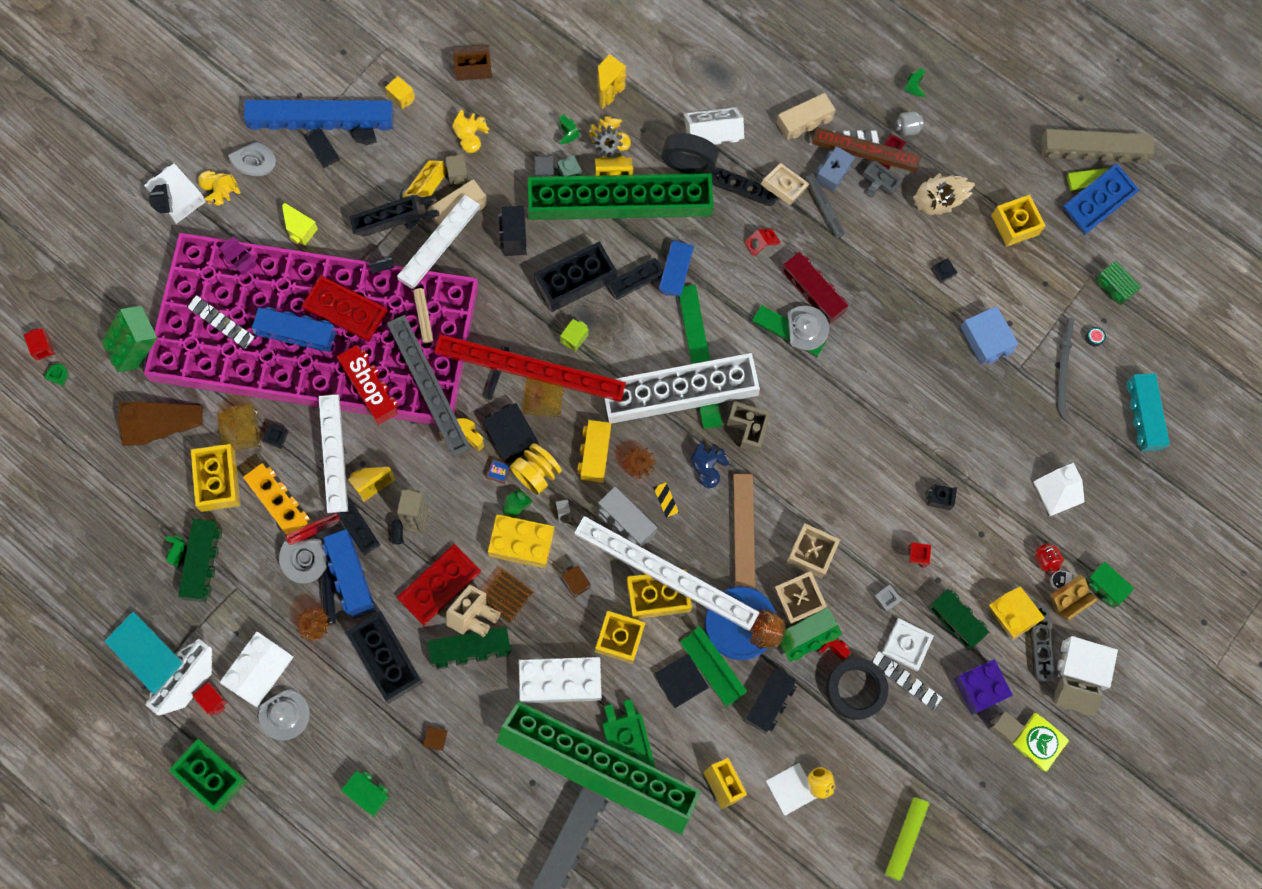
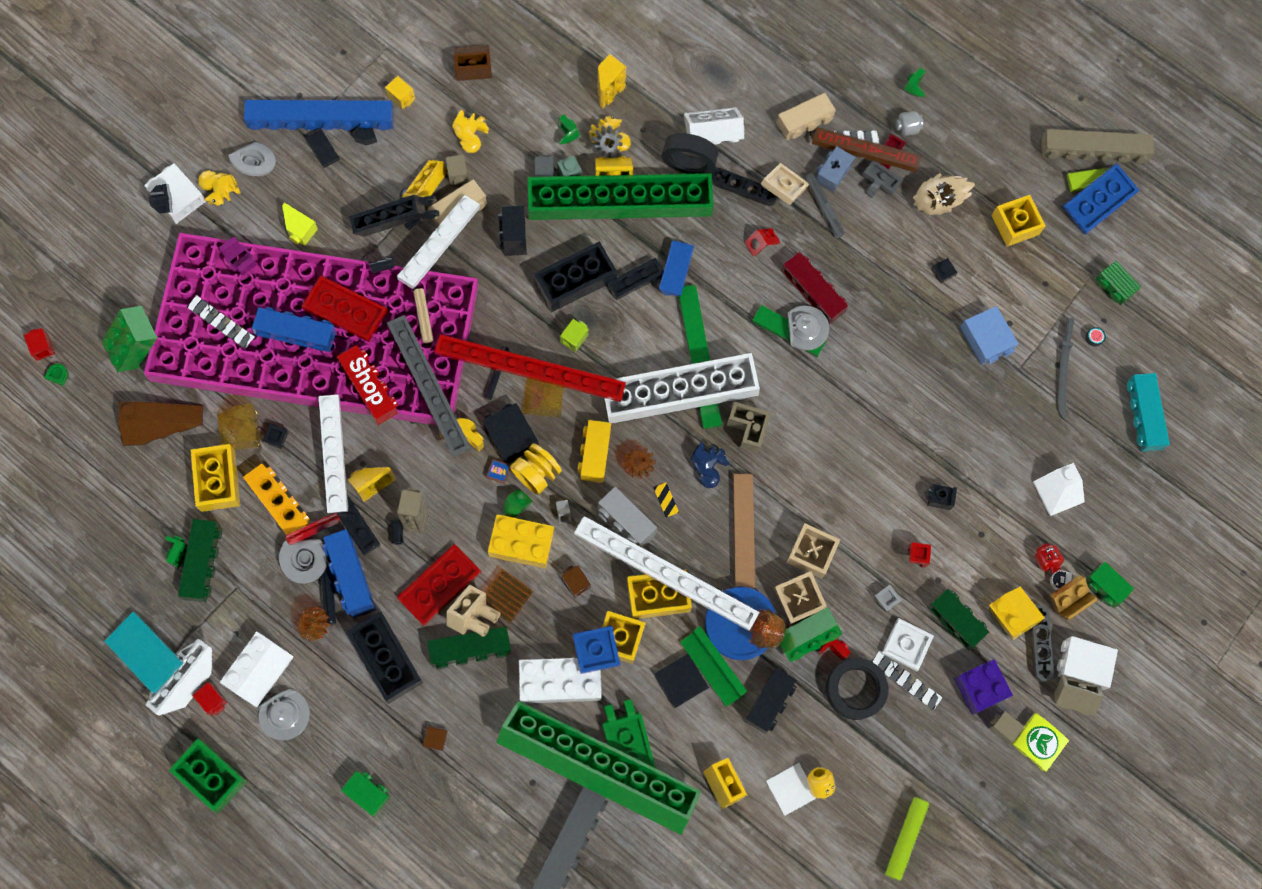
(596, 649): none -> blue tile

